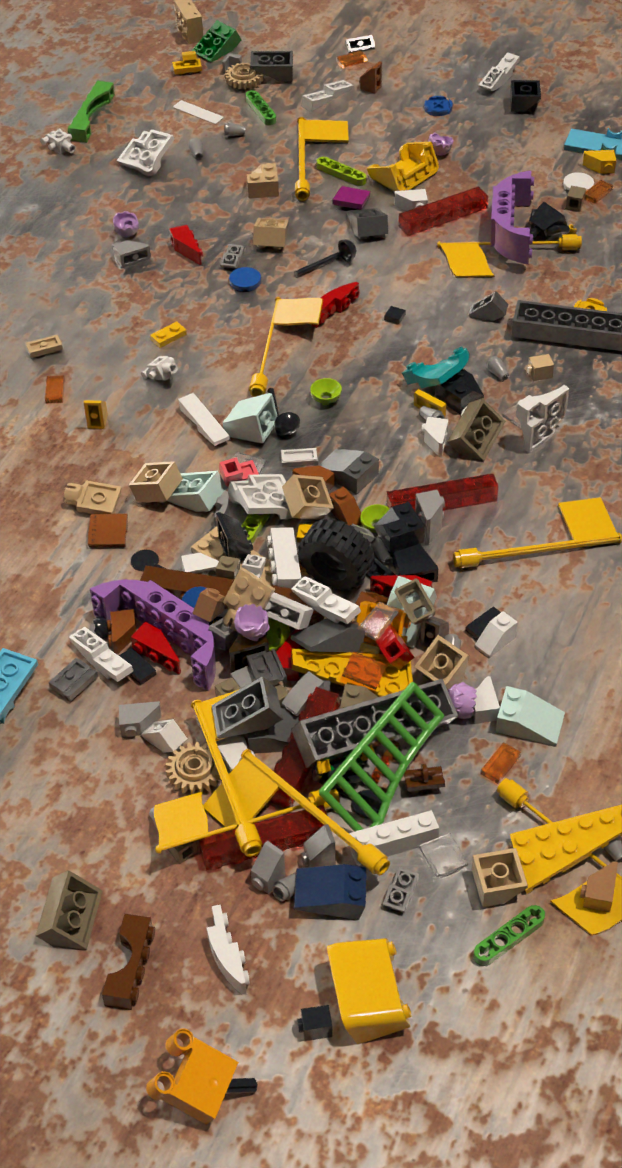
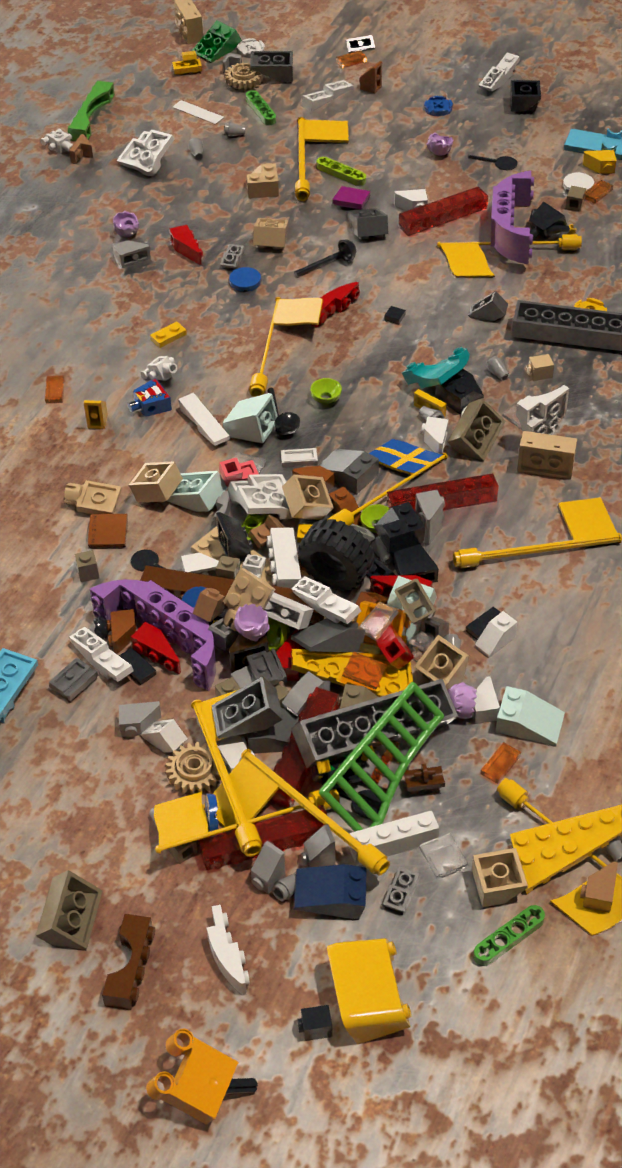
(44, 346): tan plate -> none
(80, 148): none -> medium nougat slope
(87, 566): none -> dark tan brick
(150, 399): none -> blue torso
(211, 809): none -> blue tile
(248, 45): none -> white tile
(260, 533): none -> medium nougat slope
(400, 457): none -> flag
(416, 165): yellow windscreen -> none
(419, 644): none -> clear brick
(503, 163): none -> black piece
(547, 454): none -> tan piece

